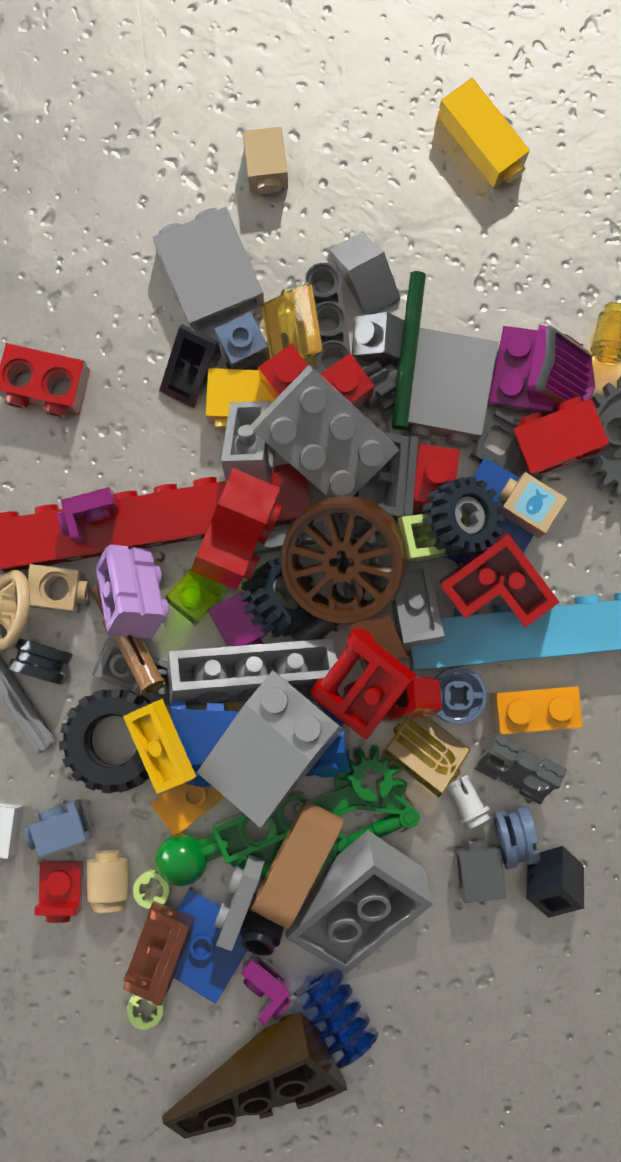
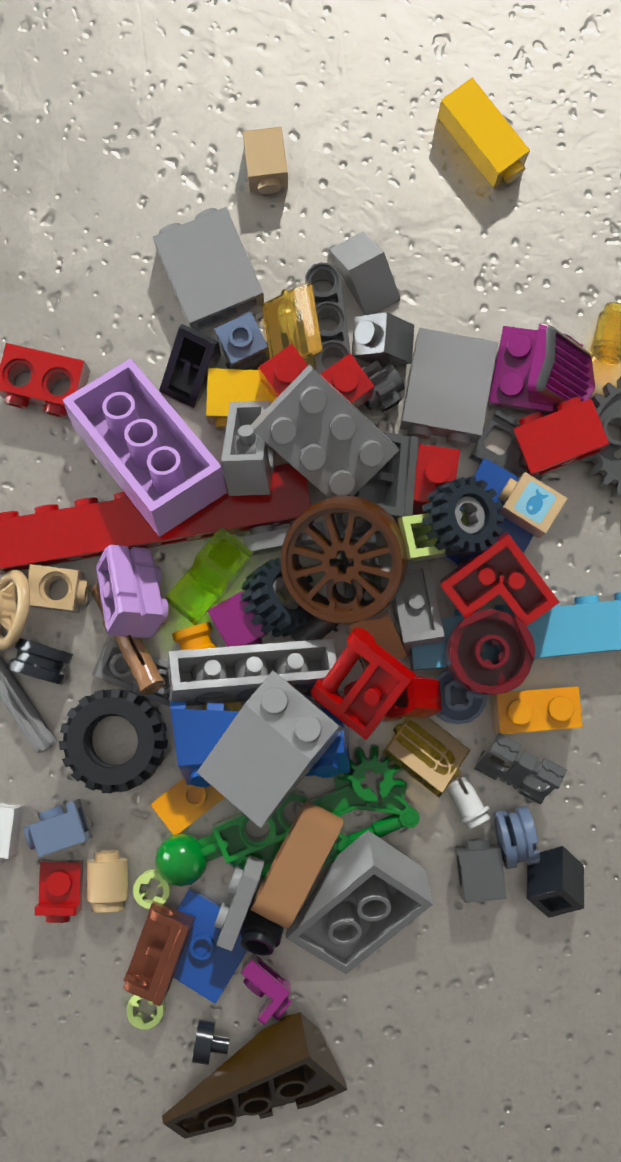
(91, 505): magenta bracket -> none
(146, 446): none -> lavender brick
(159, 746): yellow plate -> none
(194, 637): none -> light orange wheel
(208, 1042): none -> black tile
(239, 521): red brick -> none
(339, 1015): clear blue piece -> none
(408, 350): dark green bar -> none
(511, 662): none -> dark red brick

